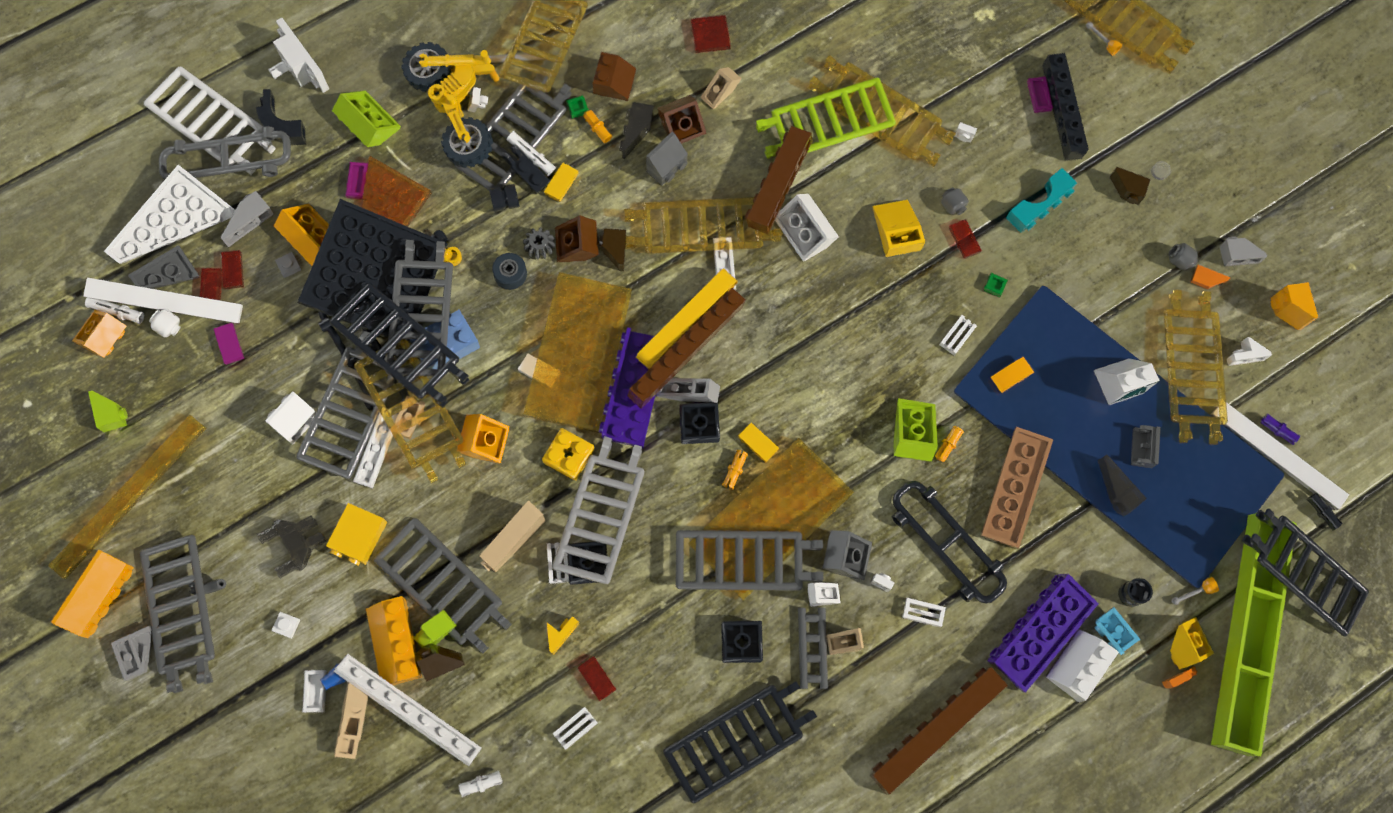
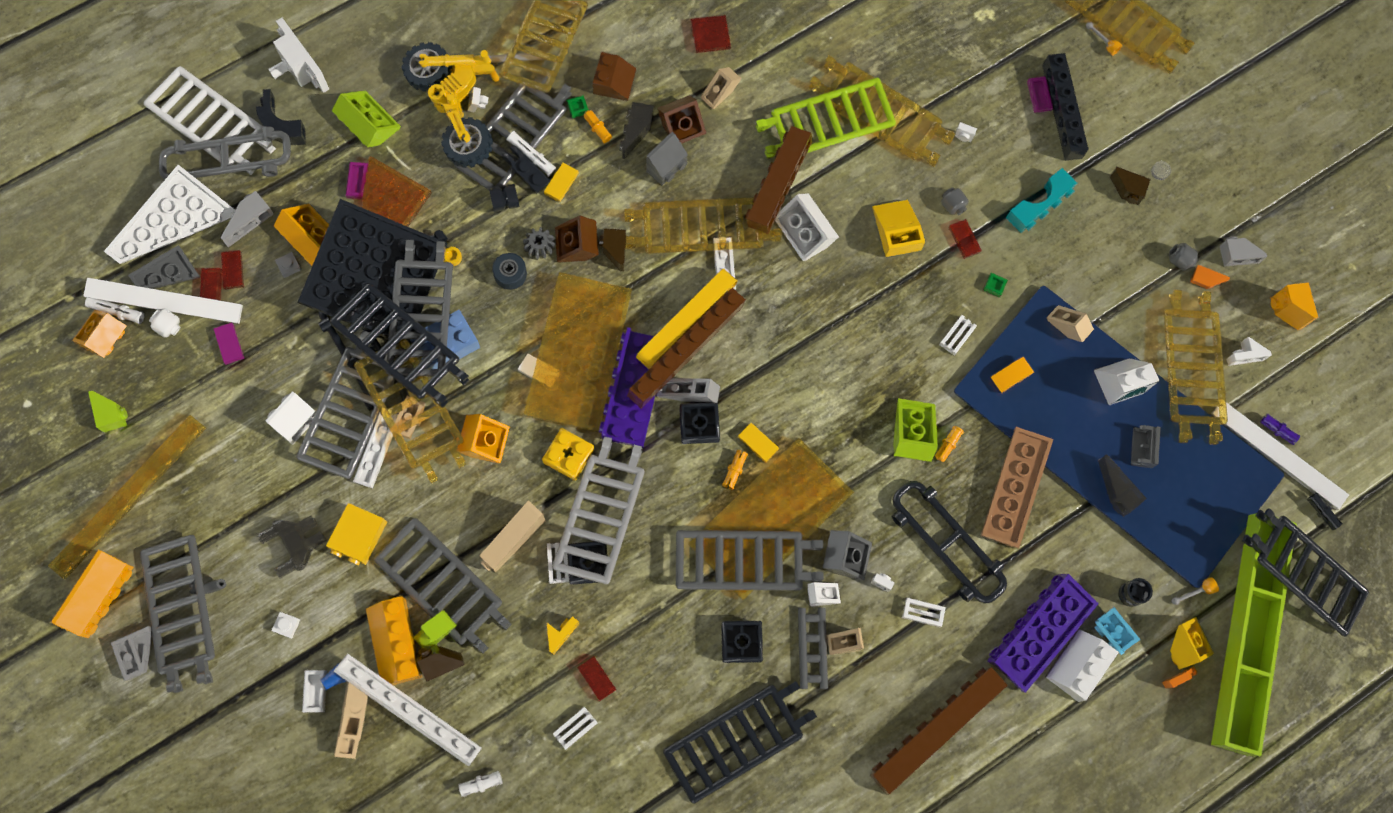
(1071, 323): none -> tan slope

